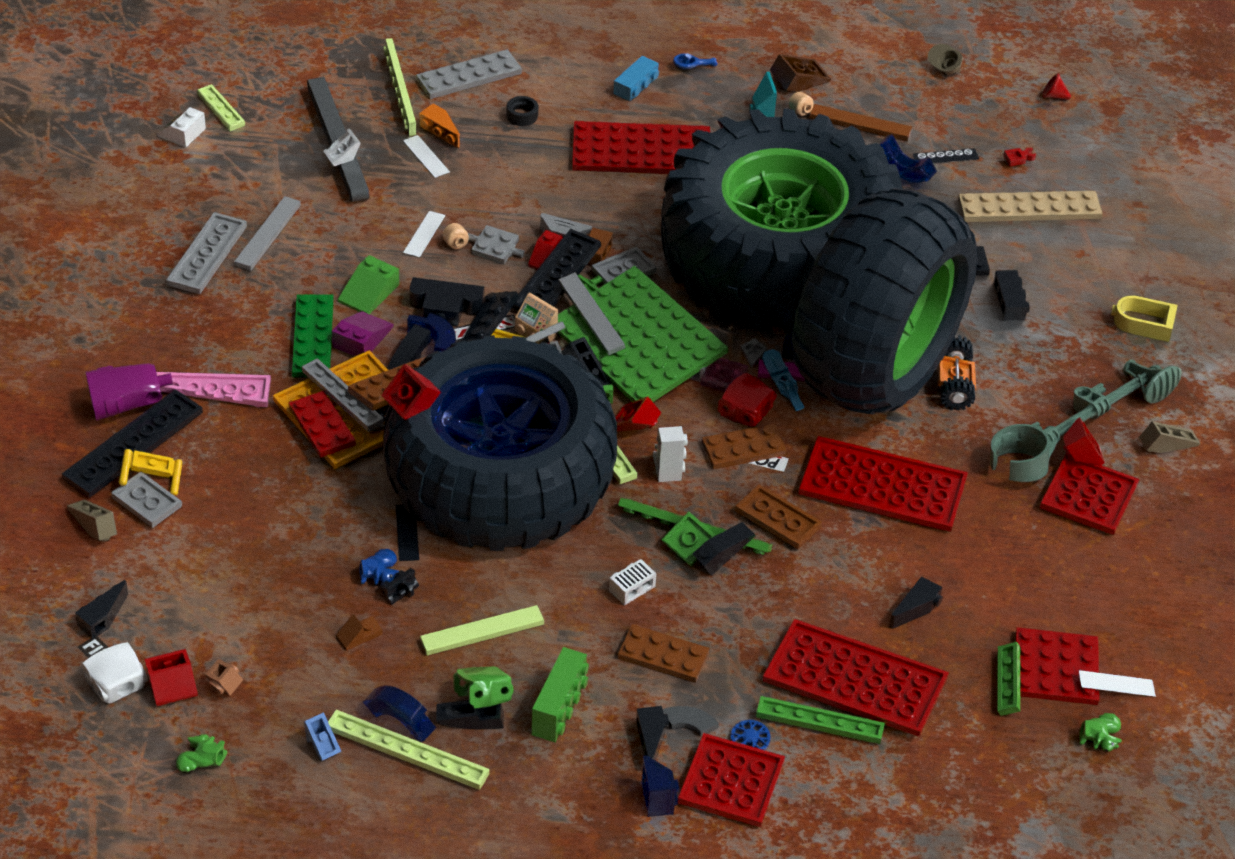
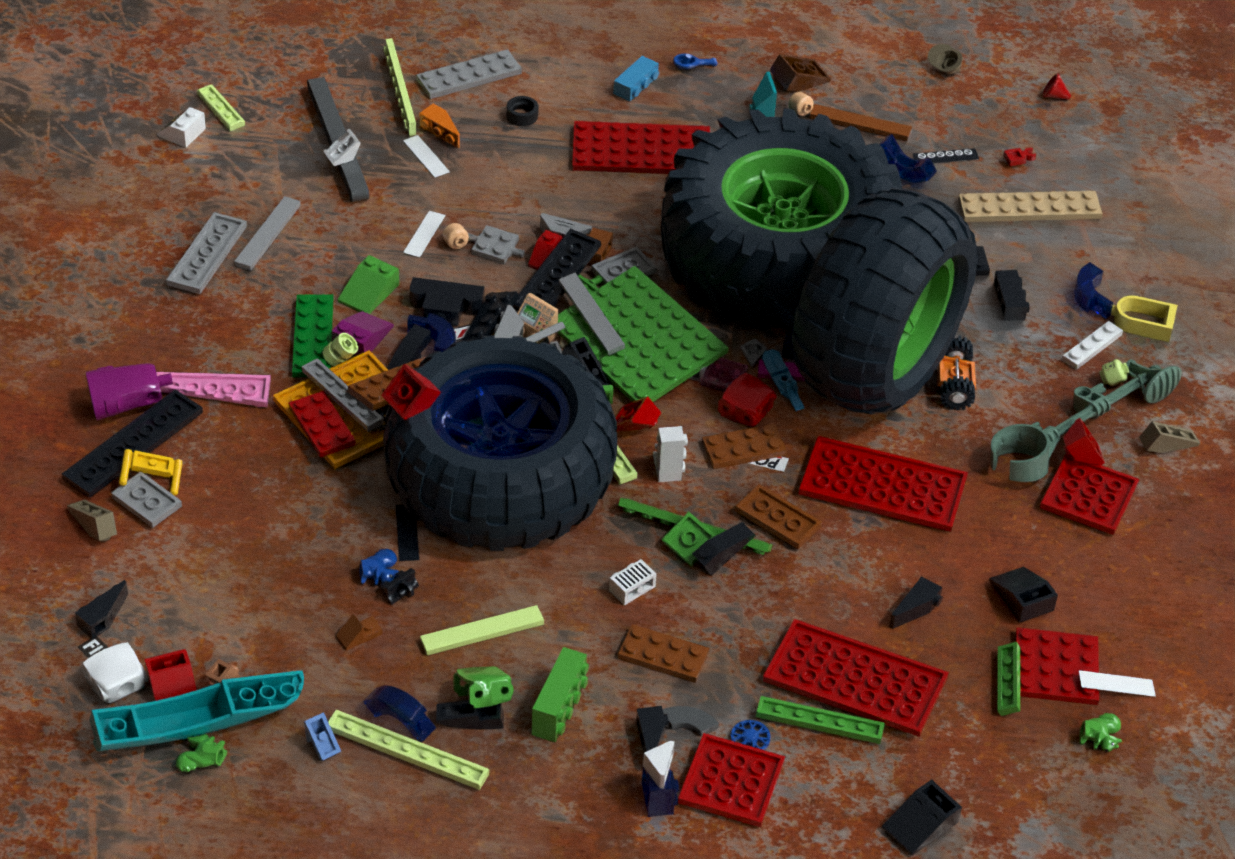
(196, 712): none -> teal slope
(340, 349): none -> yellowish green wheel
(509, 325): none -> light grey slope
(658, 761): none -> white slope
(923, 817): none -> black slope
(1025, 593): none -> black slope
(1086, 295): none -> clear blue arch
(1092, 345): none -> white plate
(1114, 372): none -> yellowish green head

